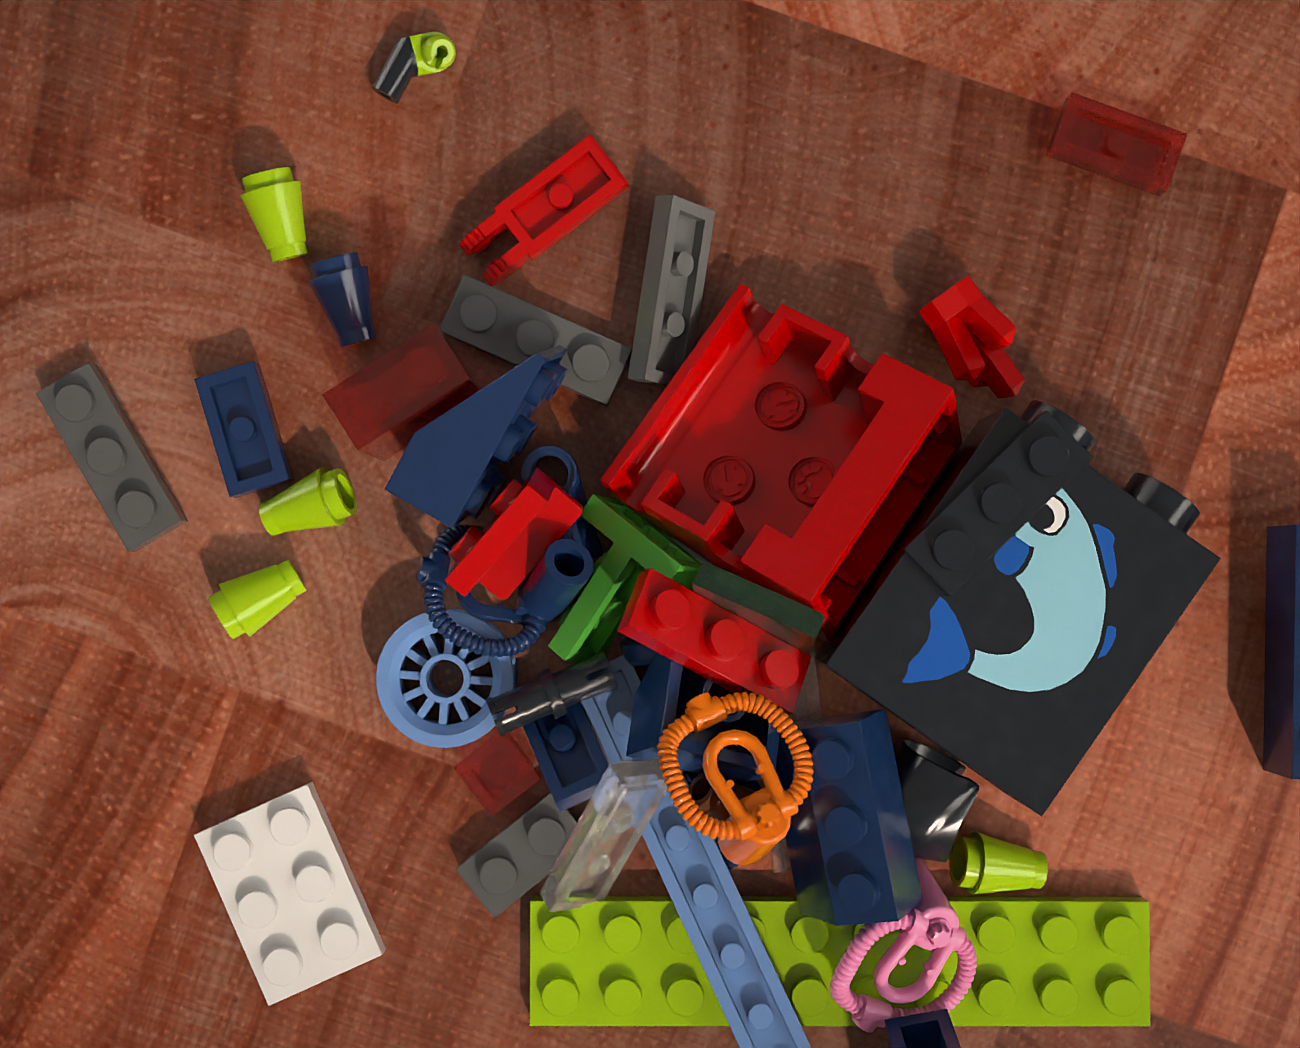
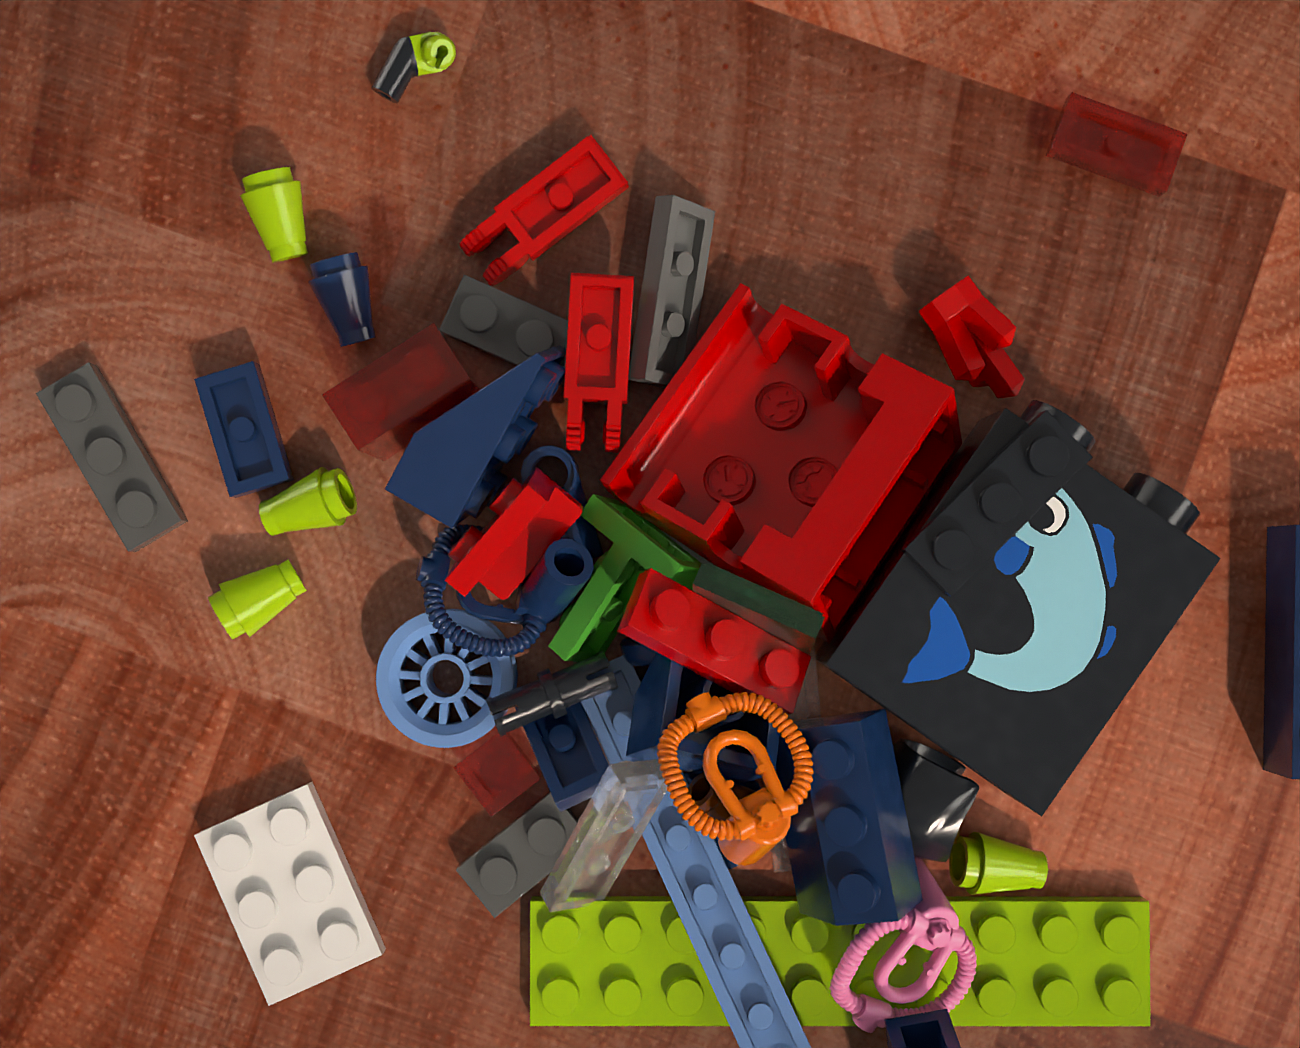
(598, 352): none -> red hinge

